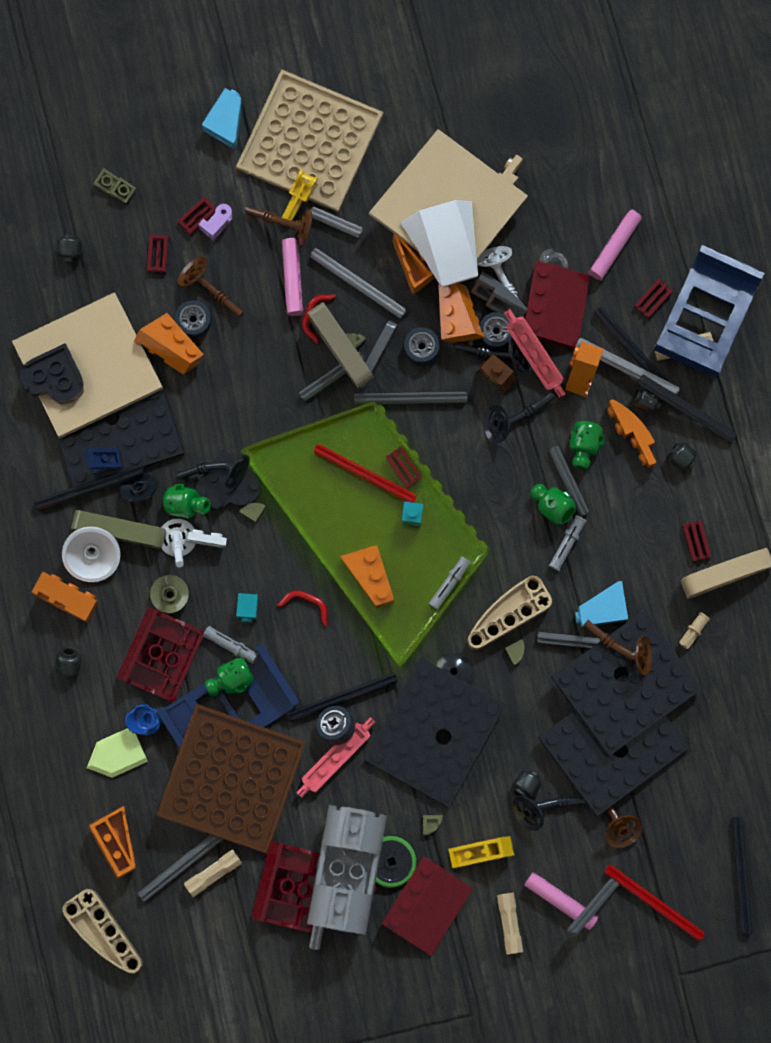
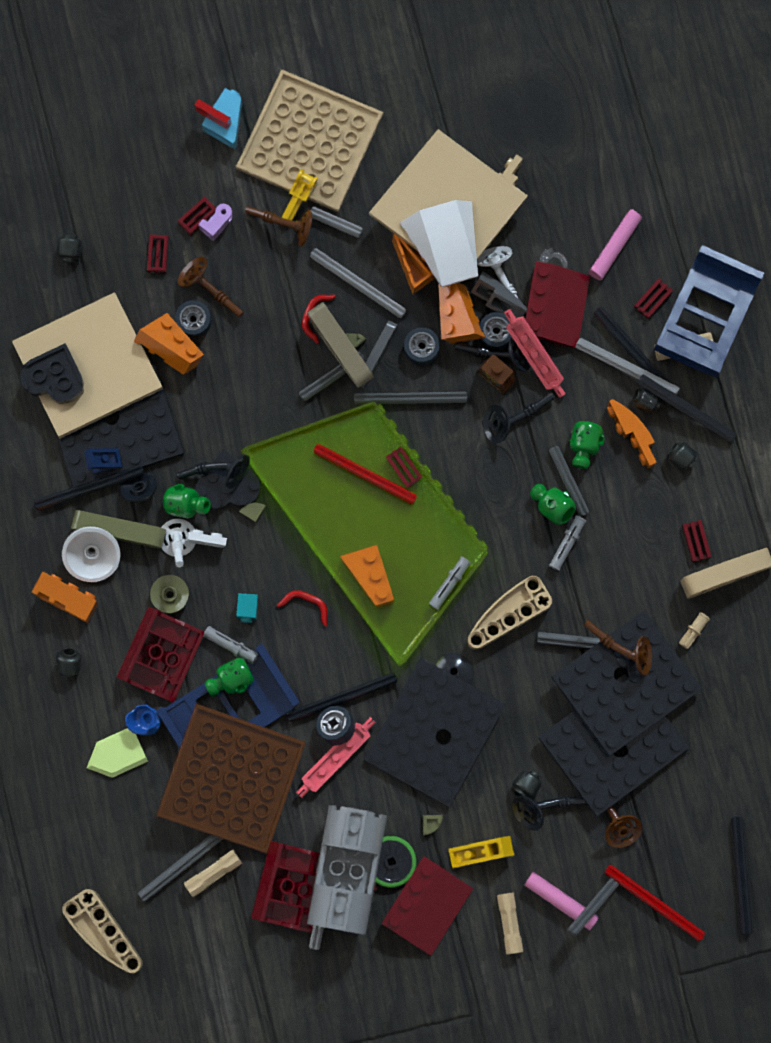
(114, 186): olive slope -> none
(114, 842): orange wedge -> none
(213, 114): none -> red tile
(292, 277): bright pink brick -> none
(412, 514): teal brick -> none
(515, 651): olive tile -> none
(584, 364): orange wedge -> none
(604, 608): medium azure slope -> none

